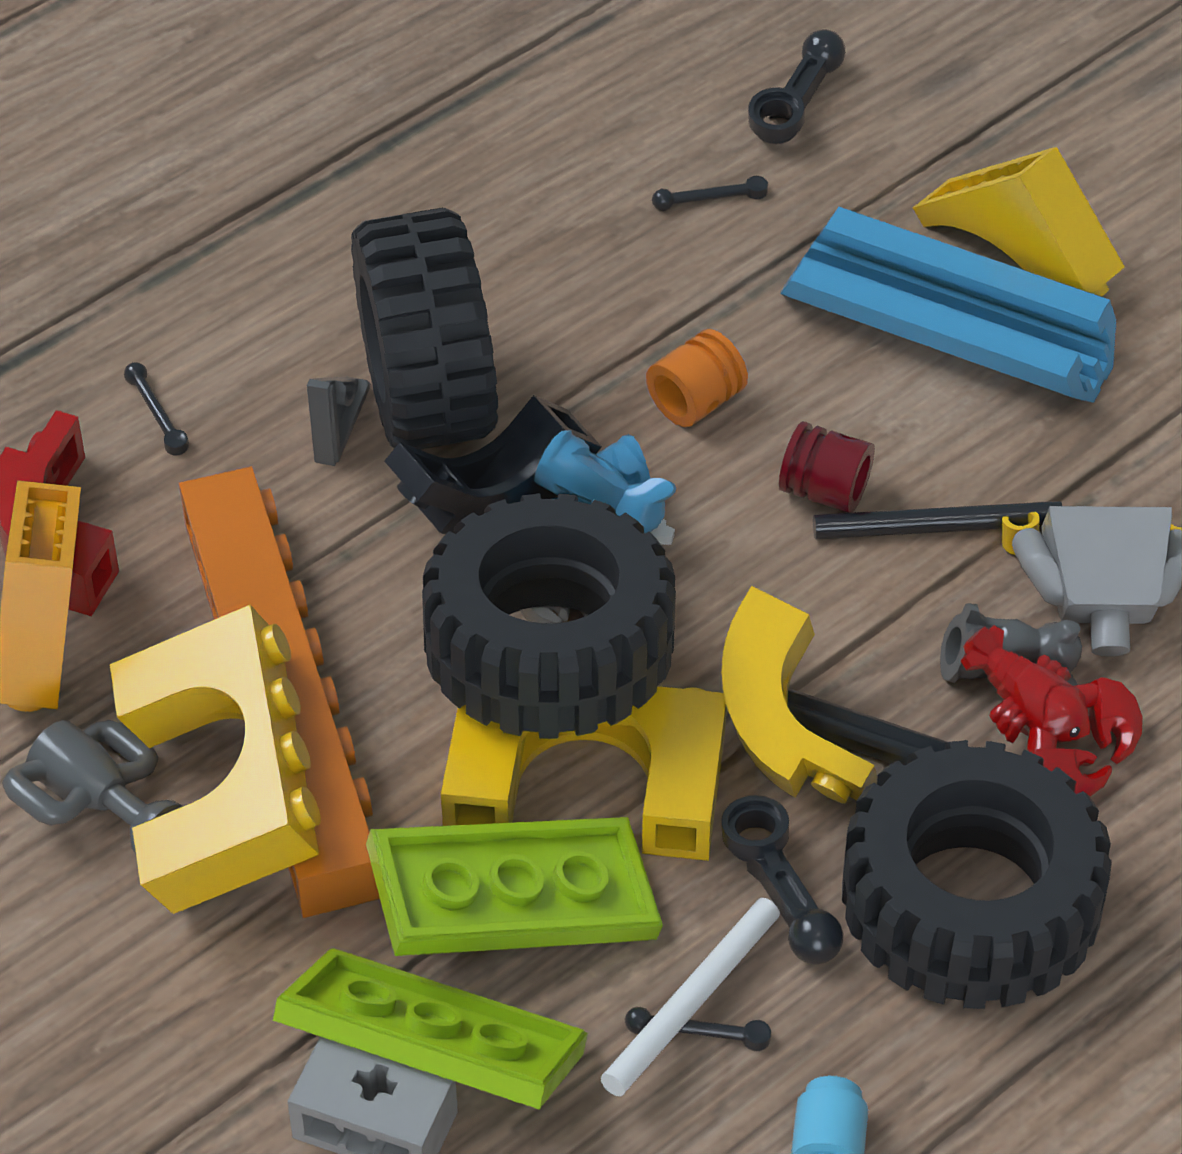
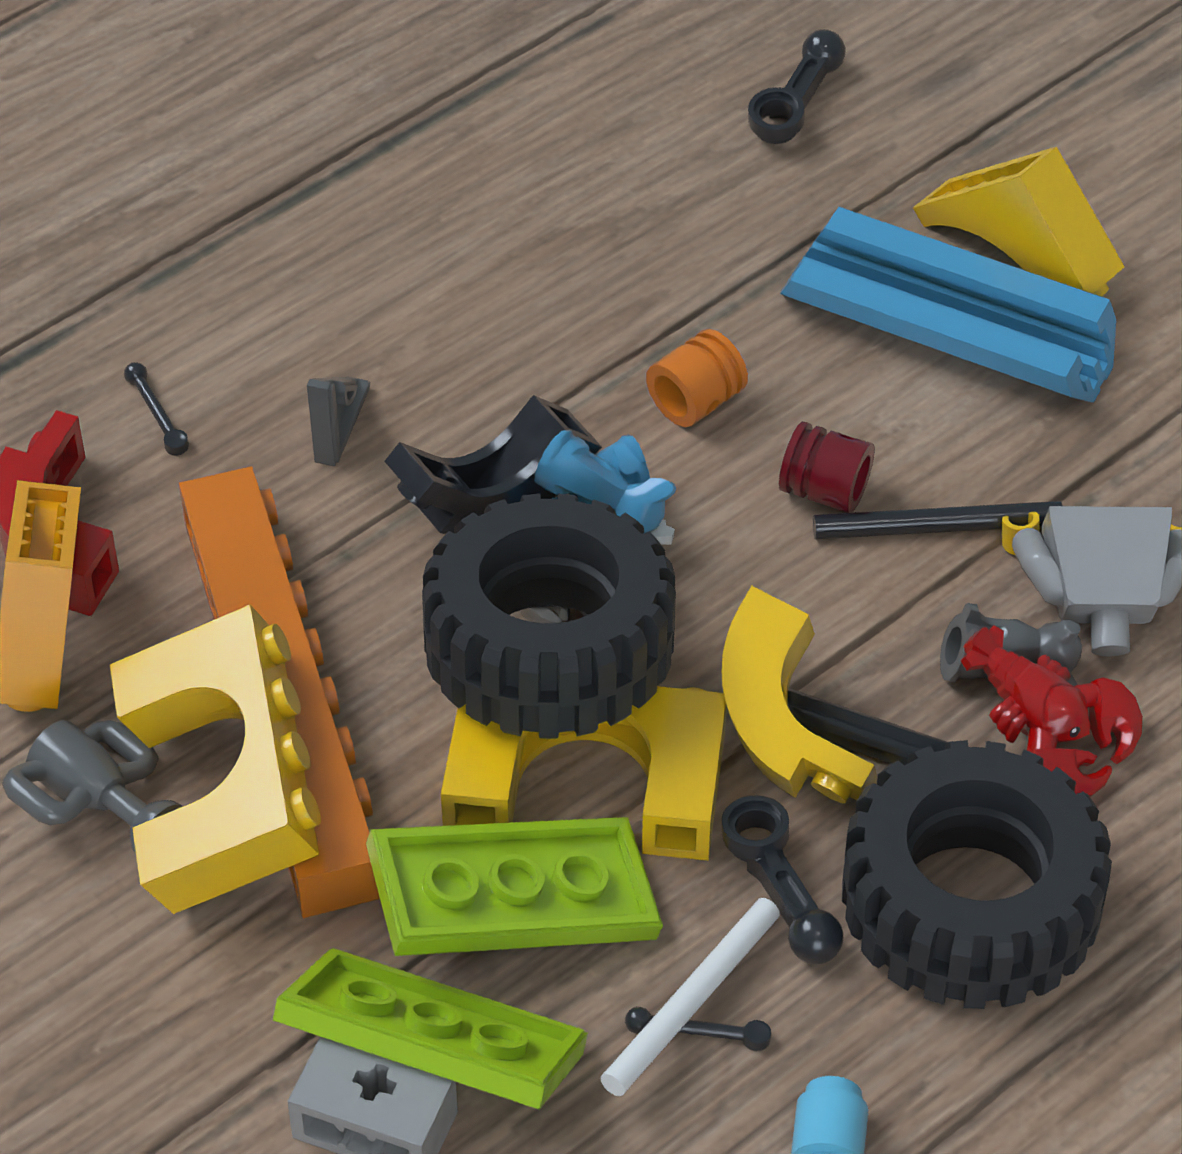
(425, 328): black tyre -> none
(755, 188): black hinge -> none

